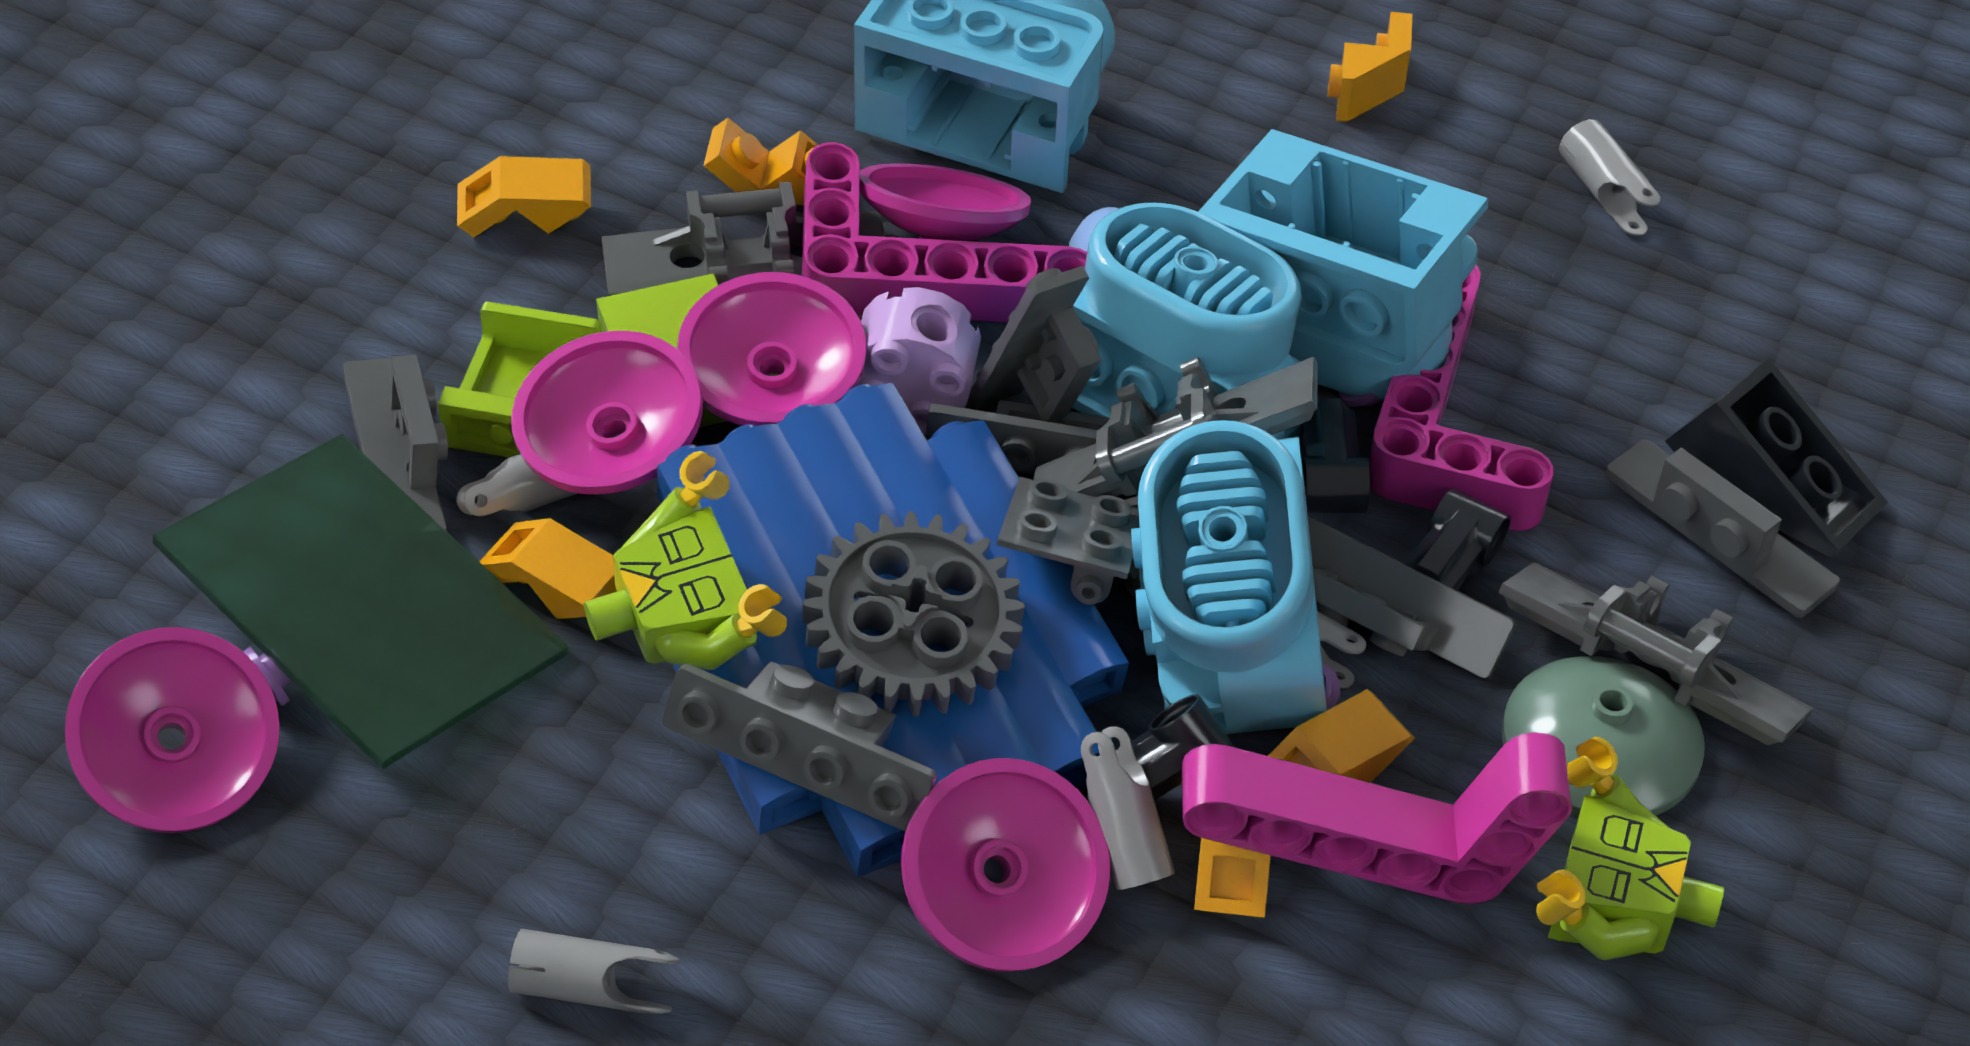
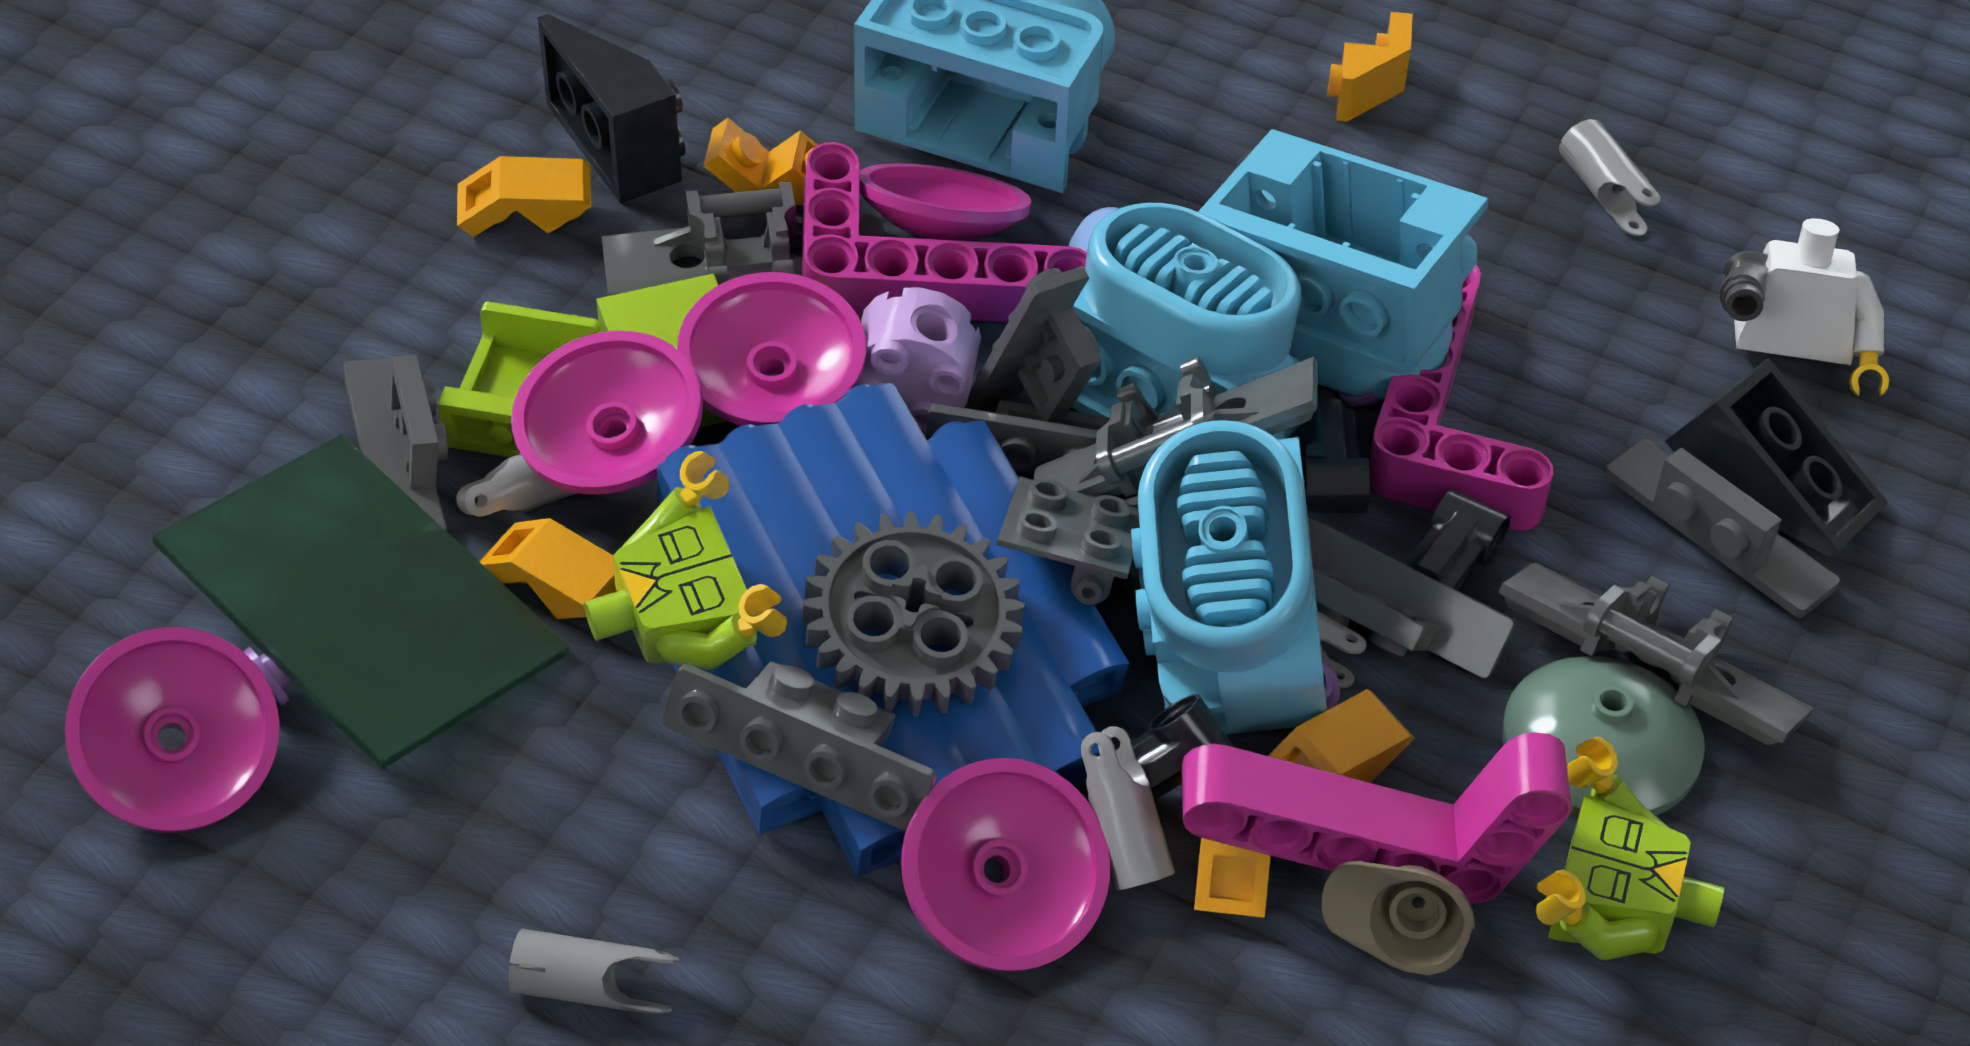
(613, 109): none -> black slope
(1377, 913): none -> dark tan cap
(1806, 302): none -> white torso

